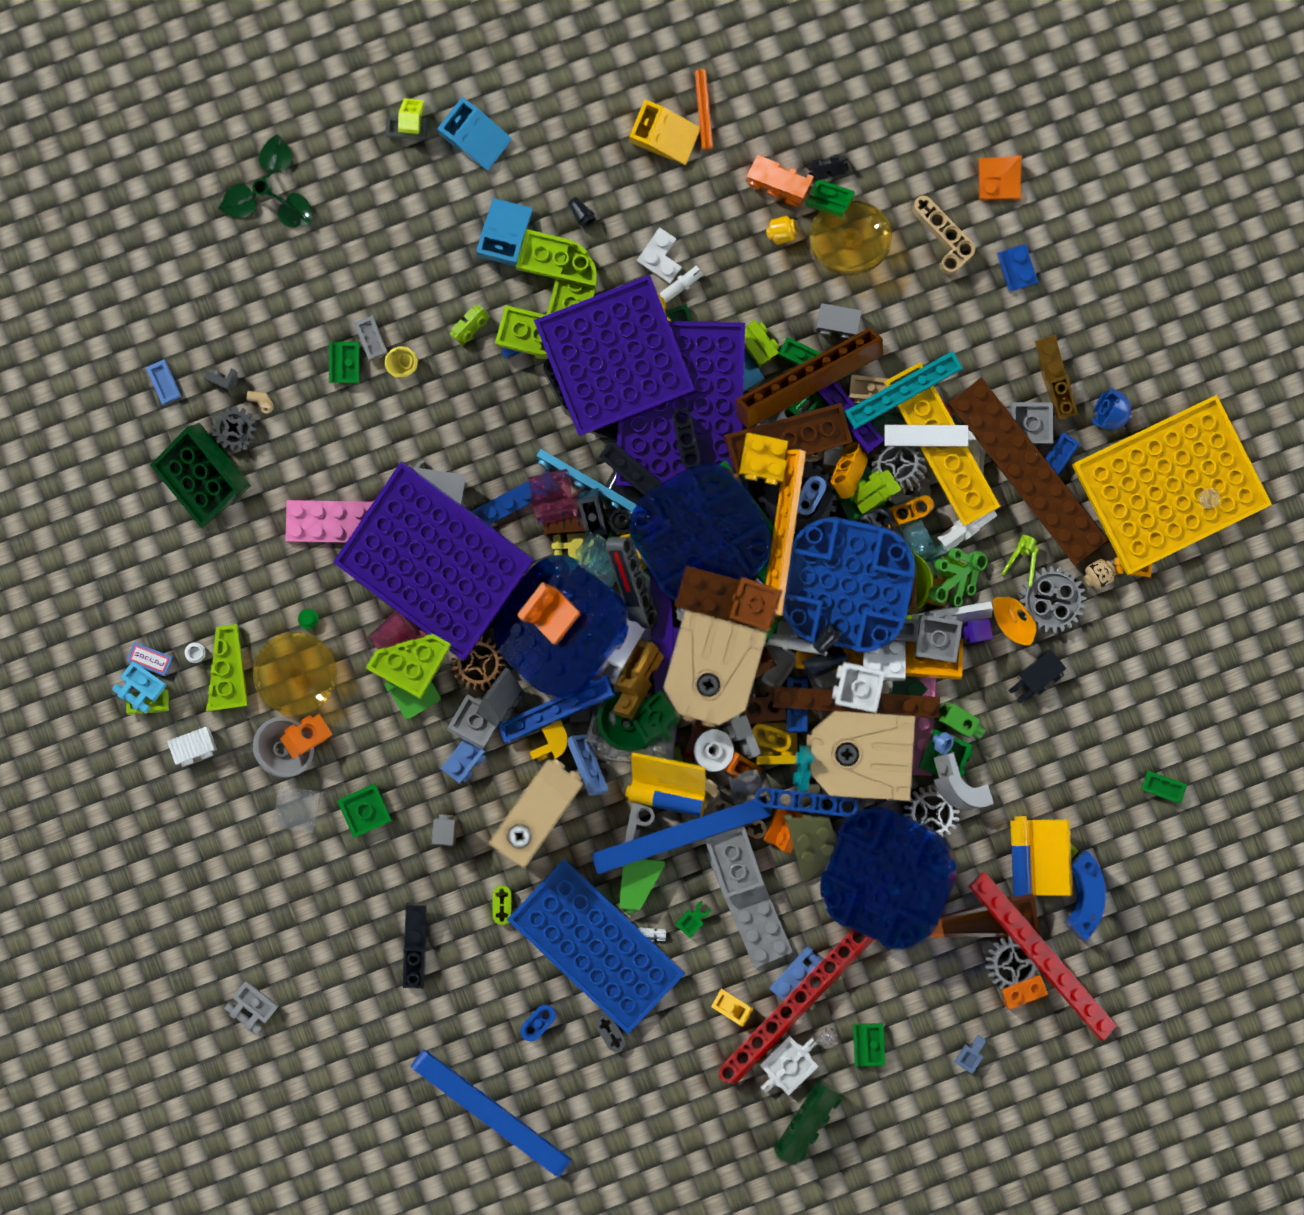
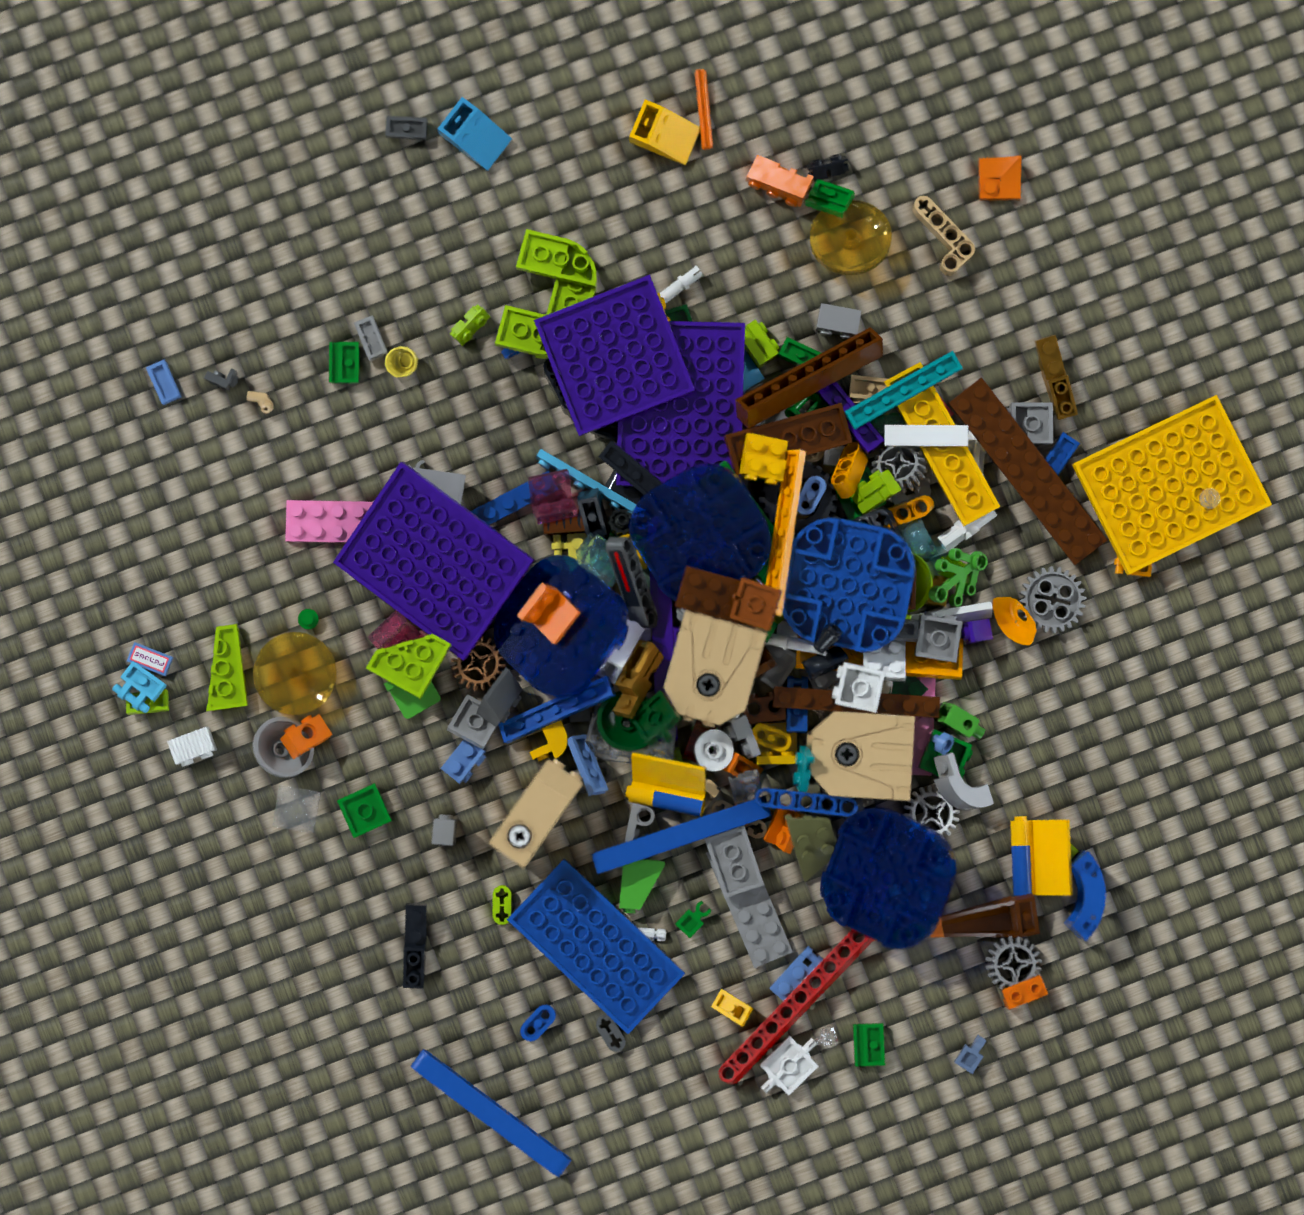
(195, 652): white plate -> none
(200, 474): dark green slope -> none
(239, 199): dark green plant -> none
(240, 423): dark grey gear -> none
(253, 1001): light grey plate -> none
(410, 116): neon yellow plate -> none
(504, 232): dark azure slope -> none
(582, 214): black cone -> none
(655, 258): white plate -> none
(682, 429): black beam -> none
(782, 230): yellow head -> none
(806, 1123): dark green slope -> none
(1017, 268): blue plate -> none
(1025, 547): lime plant -> none
(1038, 675): black hinge -> none
(1042, 956): red plate -> none
(1099, 574): tan head -> none
(1112, 410): blue cylinder -> none
(1163, 787): green plate -> none

